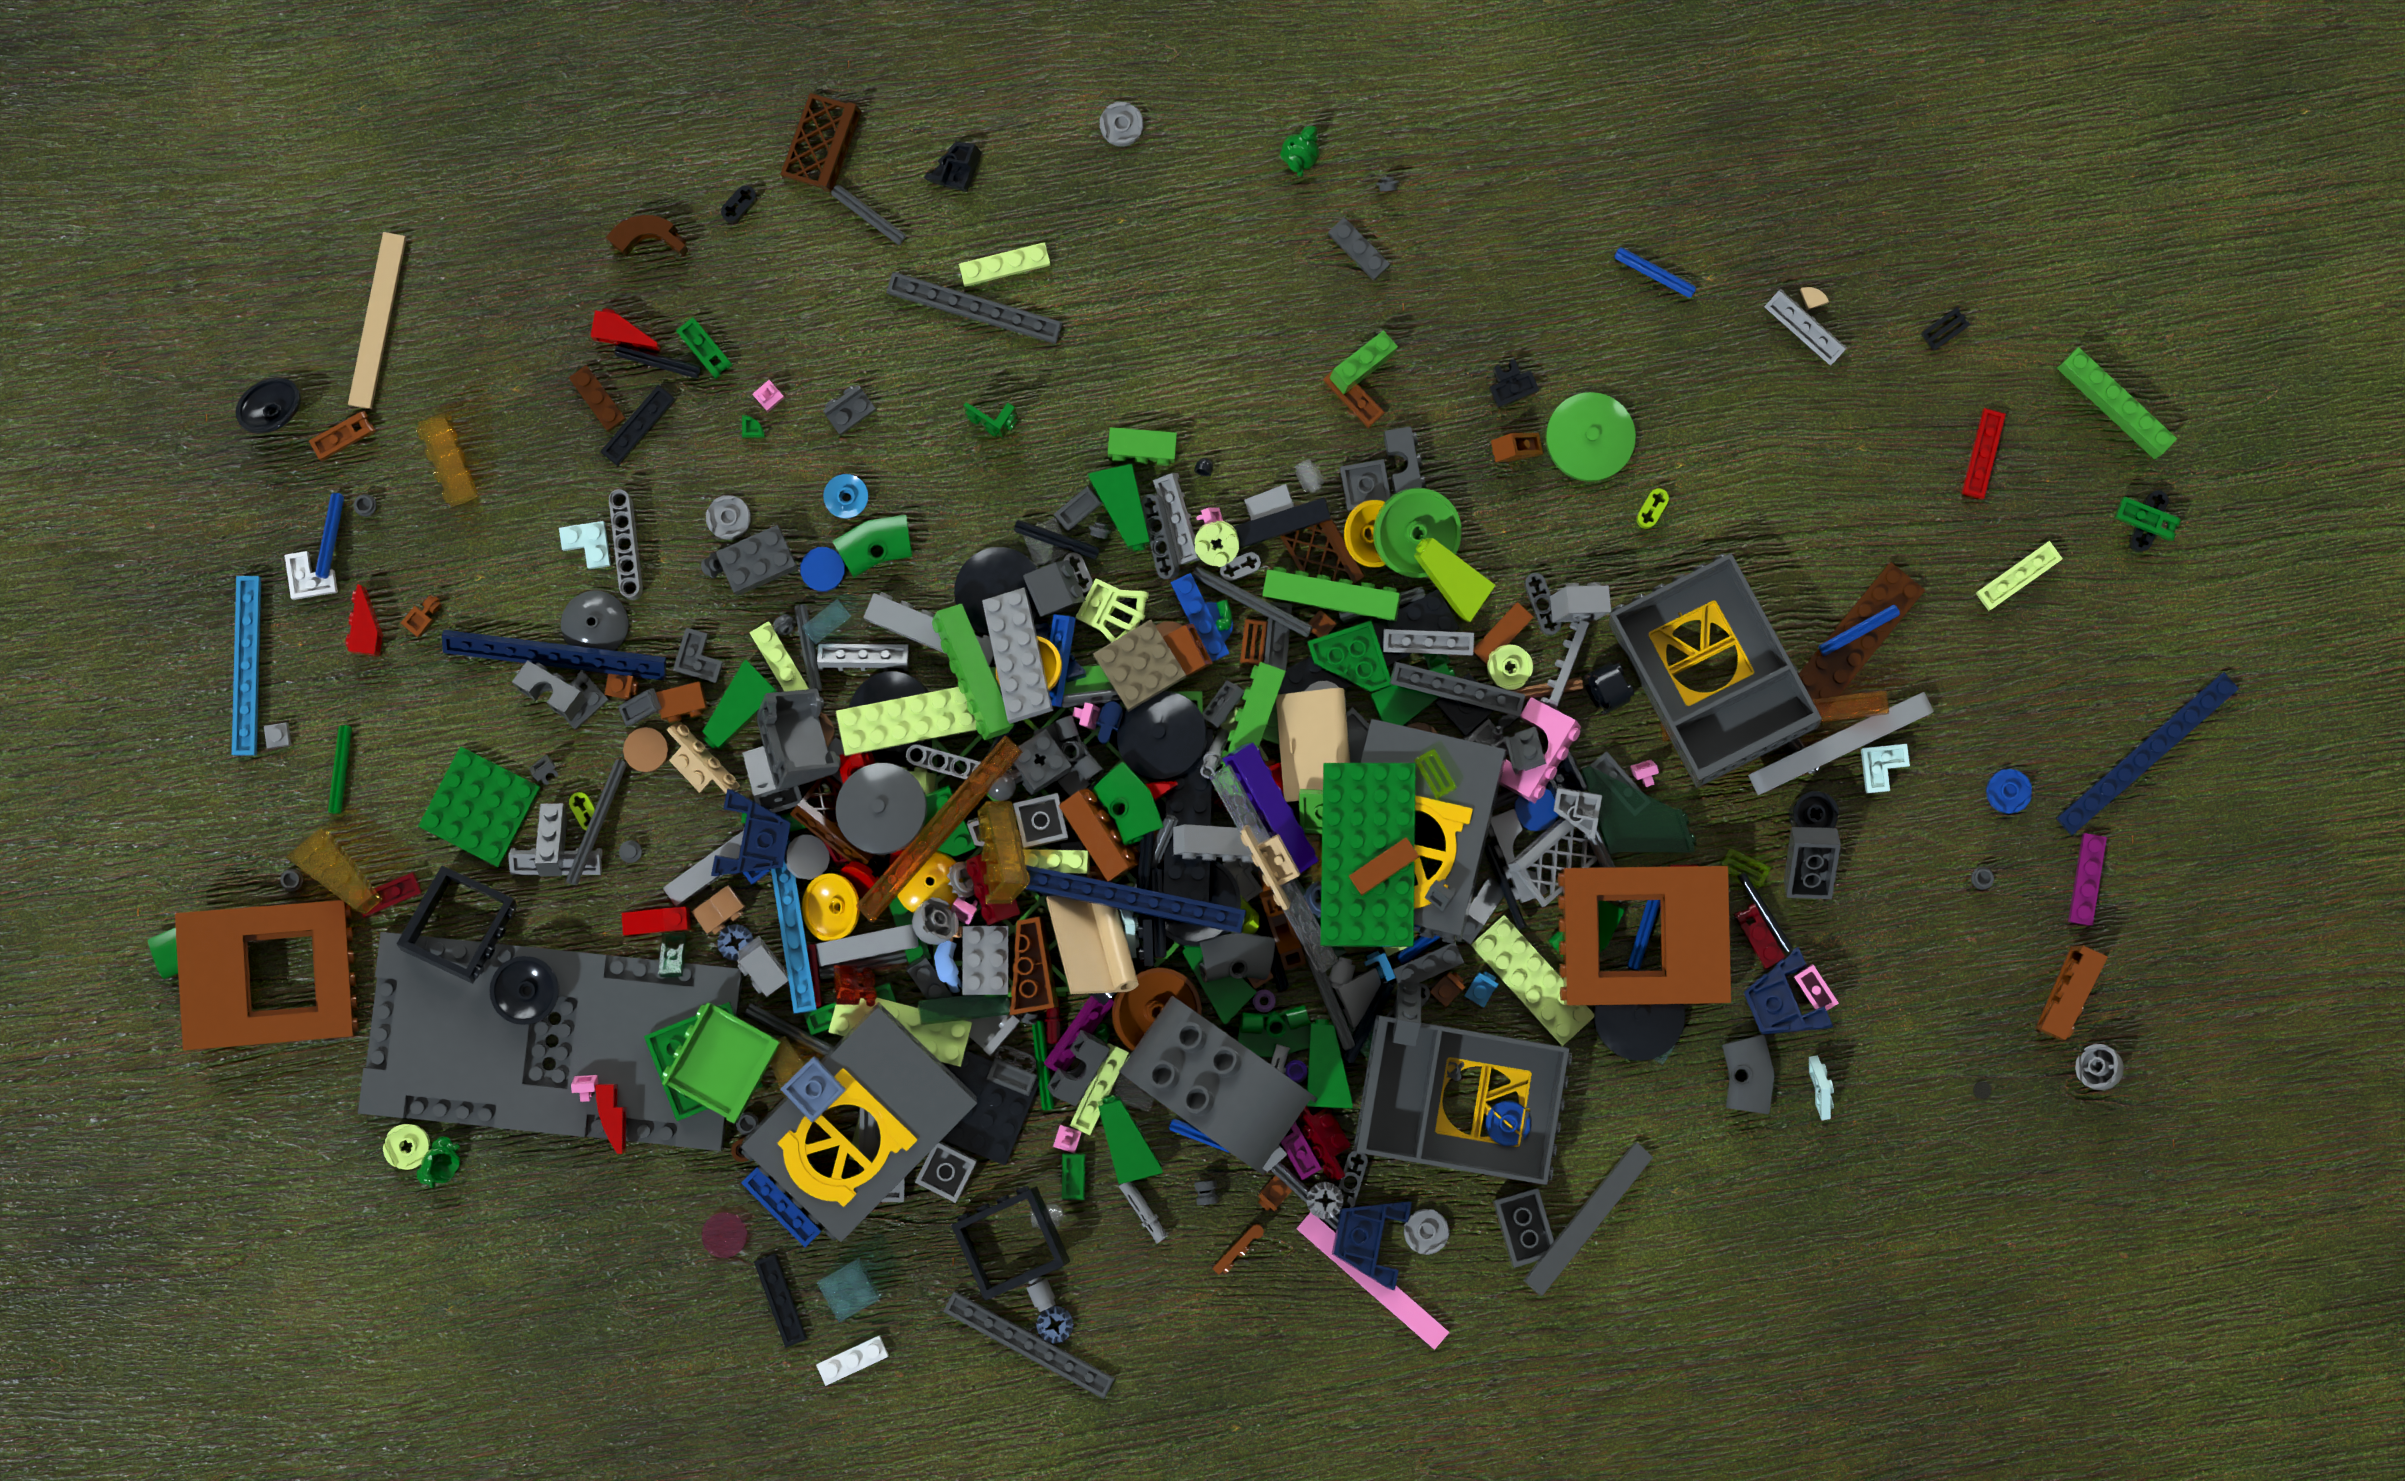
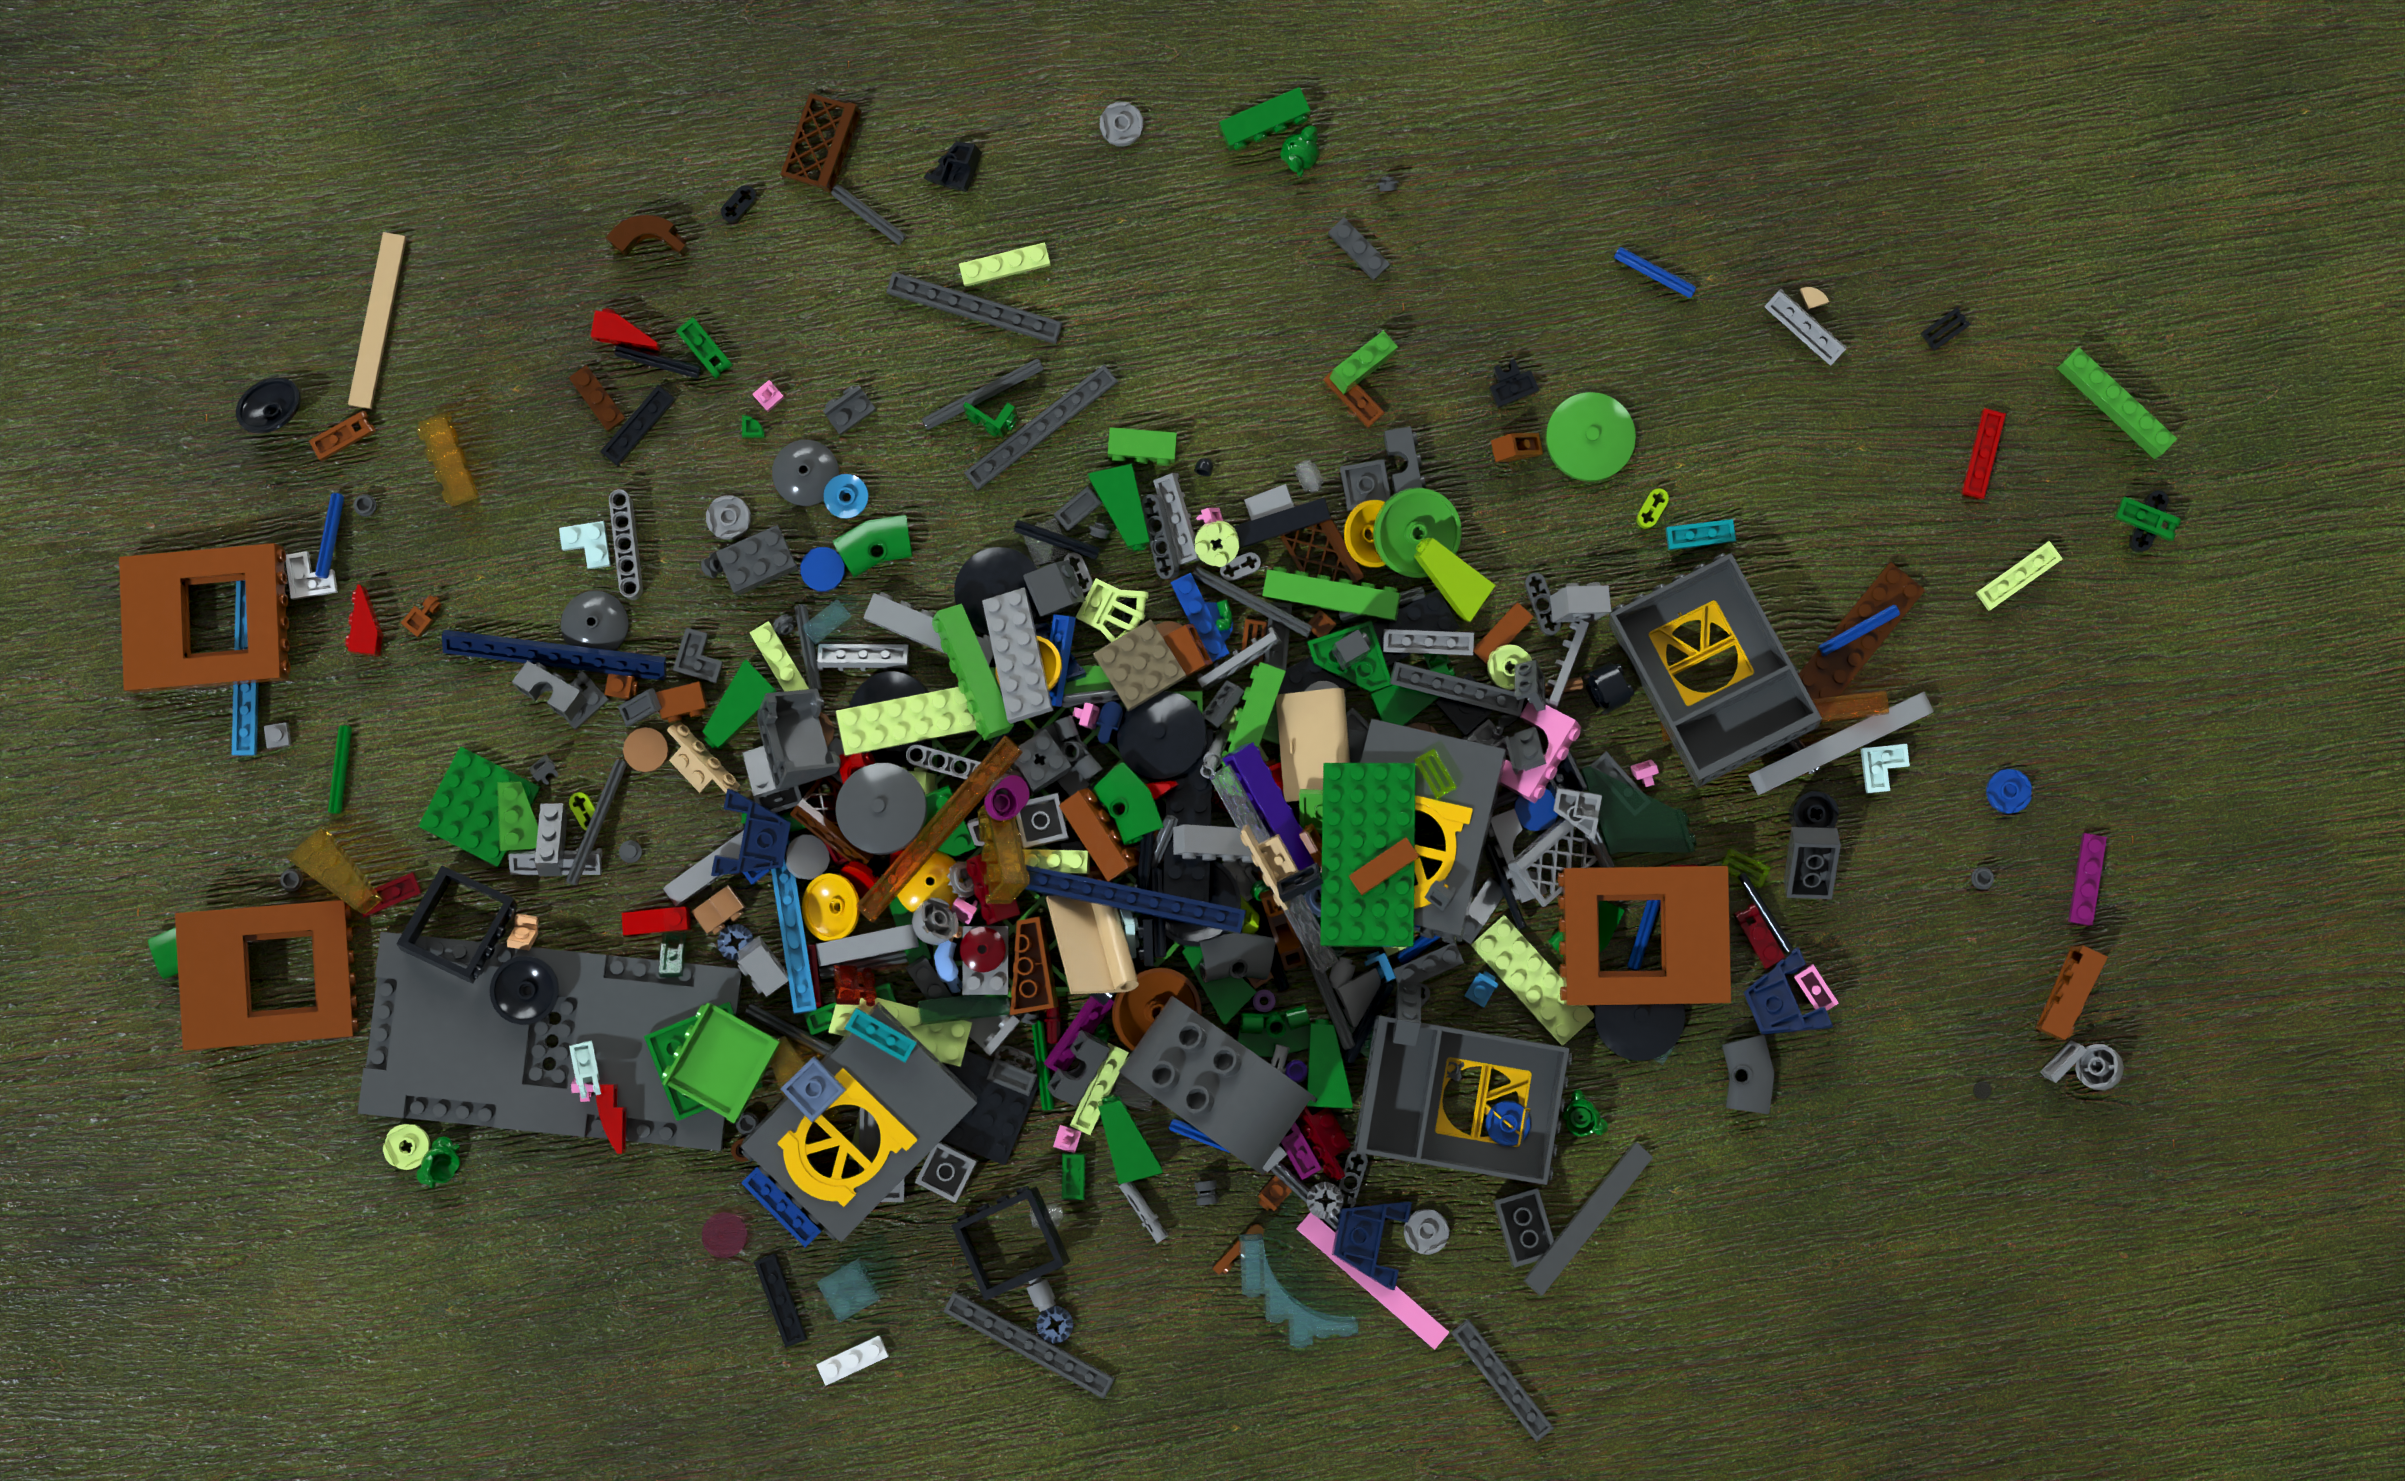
(158, 618): none -> dark orange panel
(516, 820): none -> bright green wing
(524, 932): none -> light nougat bracket
(585, 1067): none -> light aqua hinge
(809, 487): none -> dark grey dish
(880, 1035): none -> teal plate
(983, 393): none -> dark grey axle
(991, 958): none -> dark red dish
(1006, 807): none -> magenta cap
(1041, 427): none -> dark grey tile
(1239, 660): none -> light grey hinge
(1258, 887): none -> green plate
(1264, 119): none -> green brick
(1300, 882): none -> black tile
(1303, 1321): none -> clear light blue arch
(1313, 843): none -> dark orange tile
(1351, 649): none -> dark grey brick
(1447, 988): dark orange bracket -> none
(1502, 1380): none -> dark grey tile
(1530, 684): none -> dark grey bracket
(1591, 1118): none -> green hair
(1700, 534): none -> teal plate
(1823, 1087): light aqua plate -> none
(2063, 1061): none -> light grey tile
(2147, 753): dark blue plate -> none

